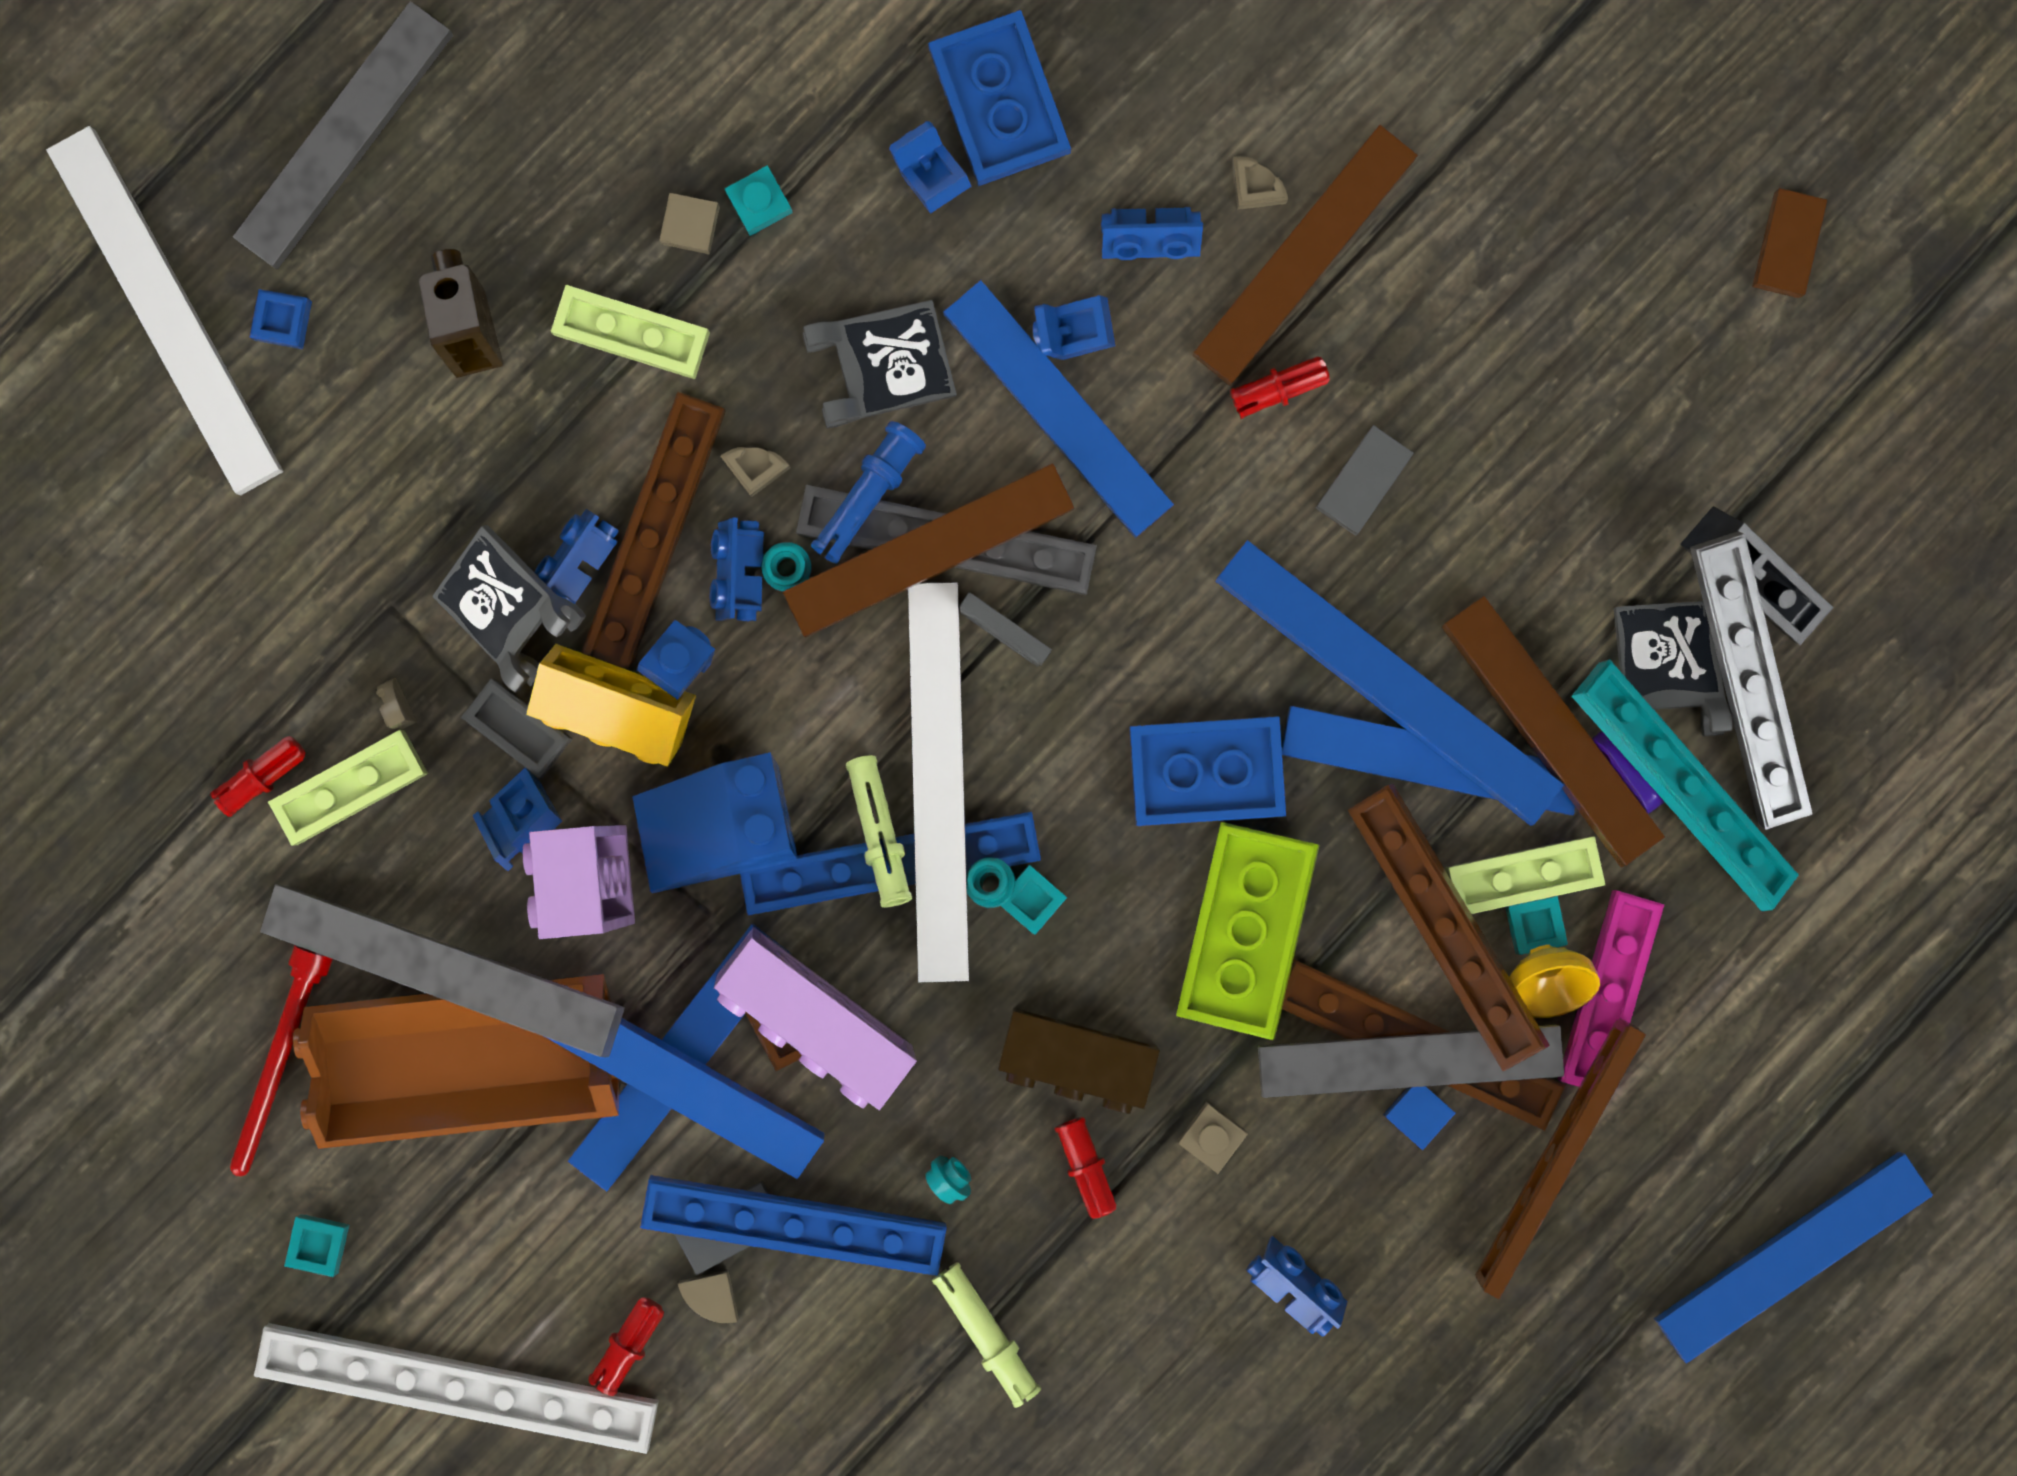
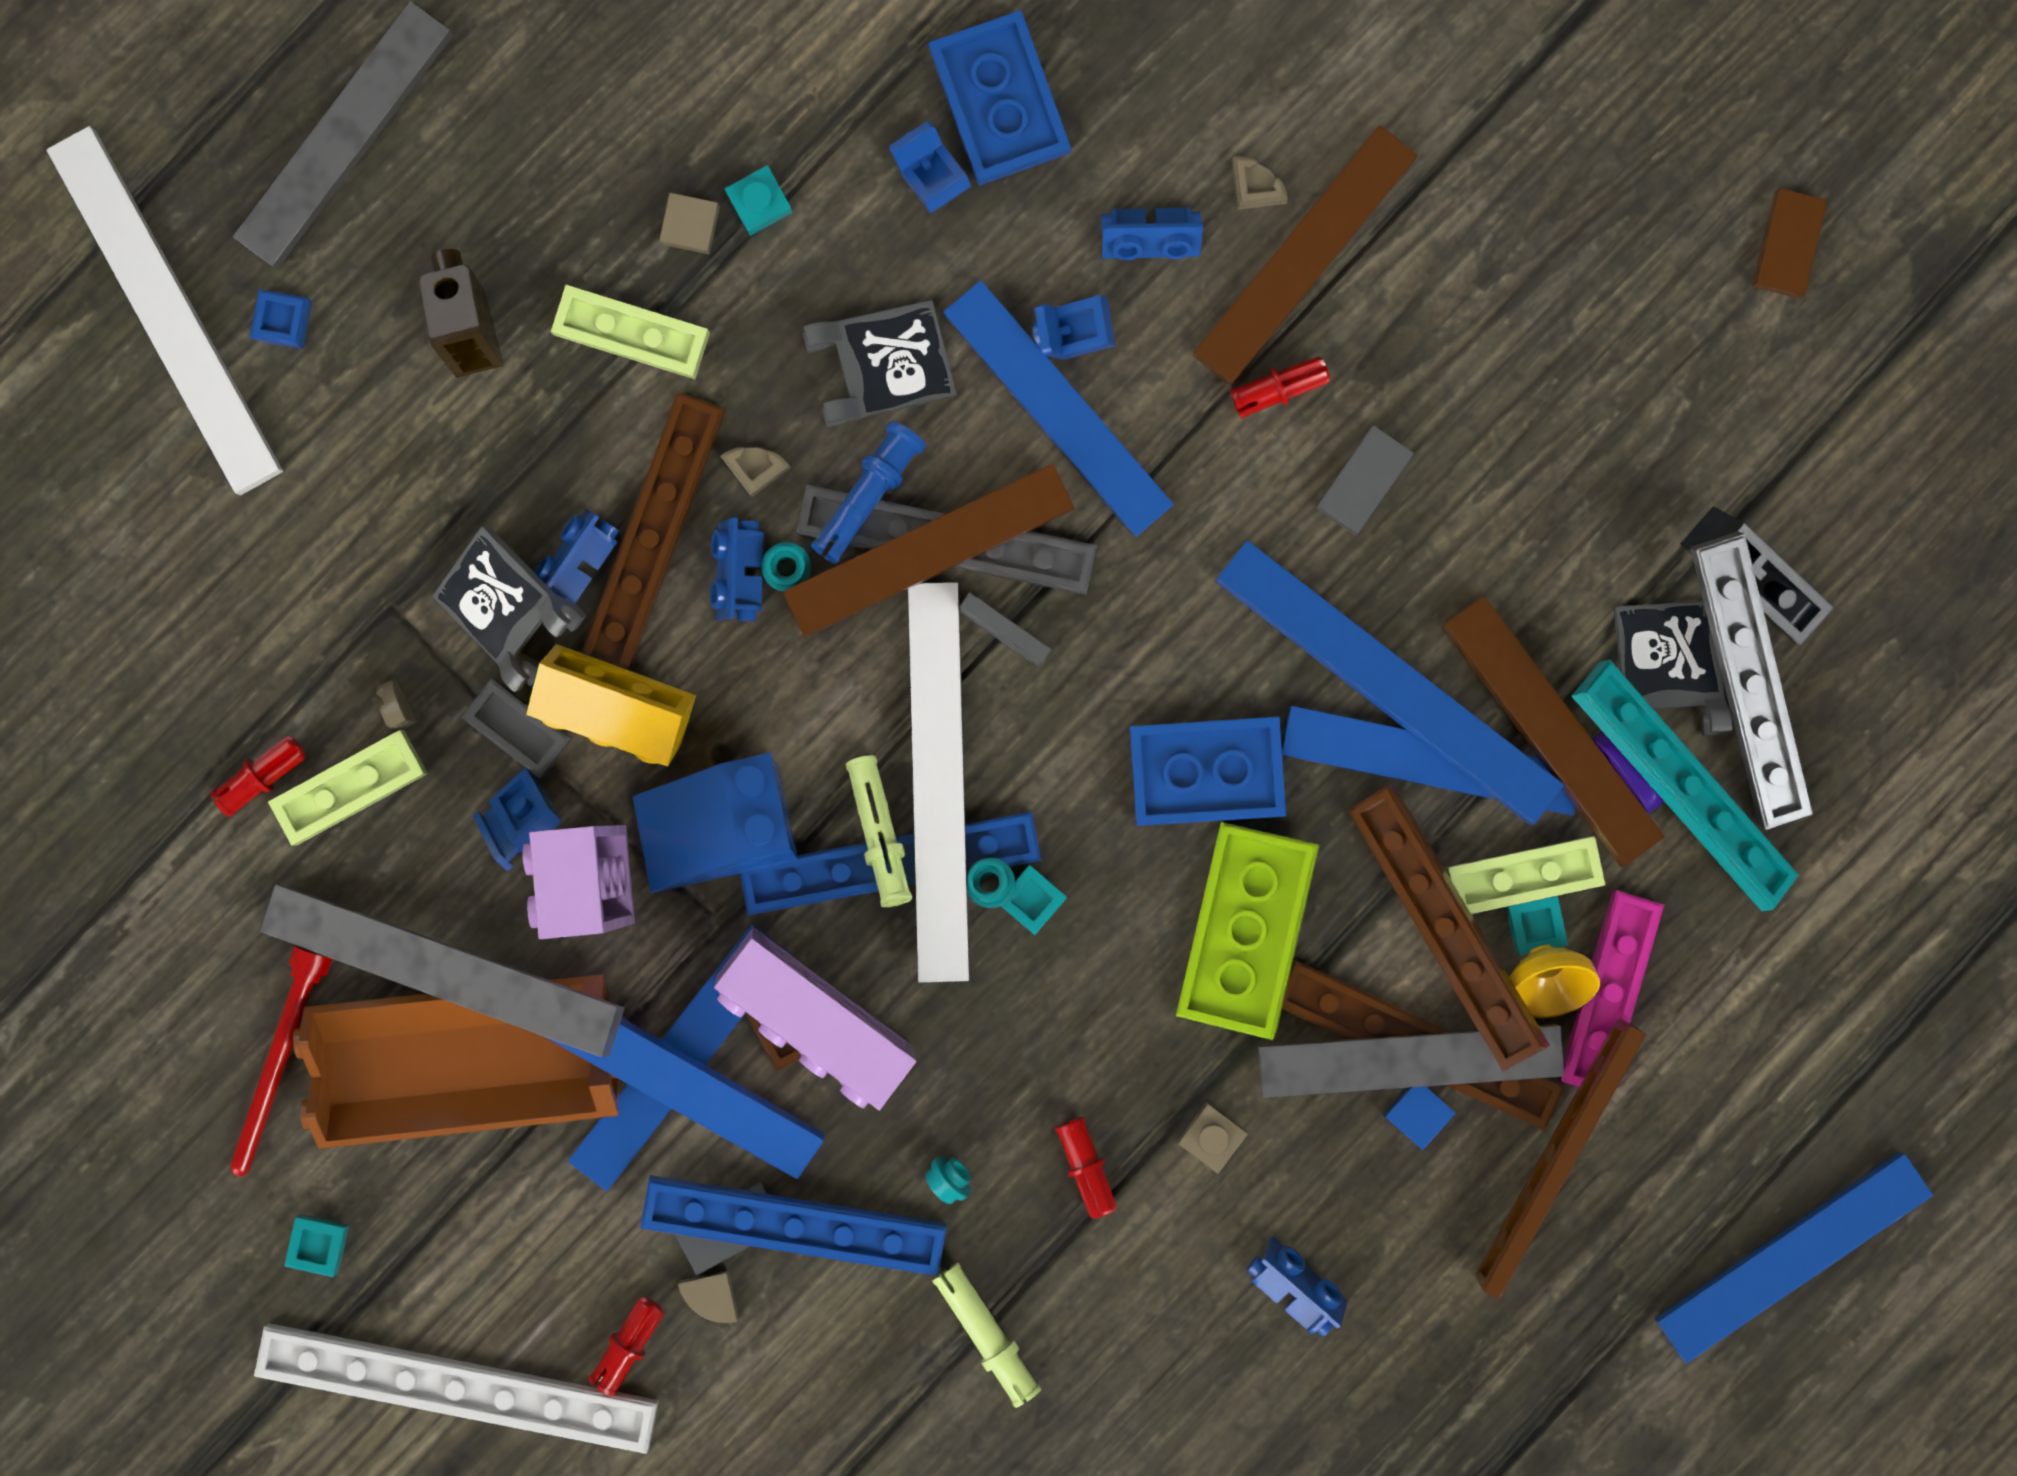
(677, 658): blue bracket -> none
(1078, 1061): dark brown brick -> none

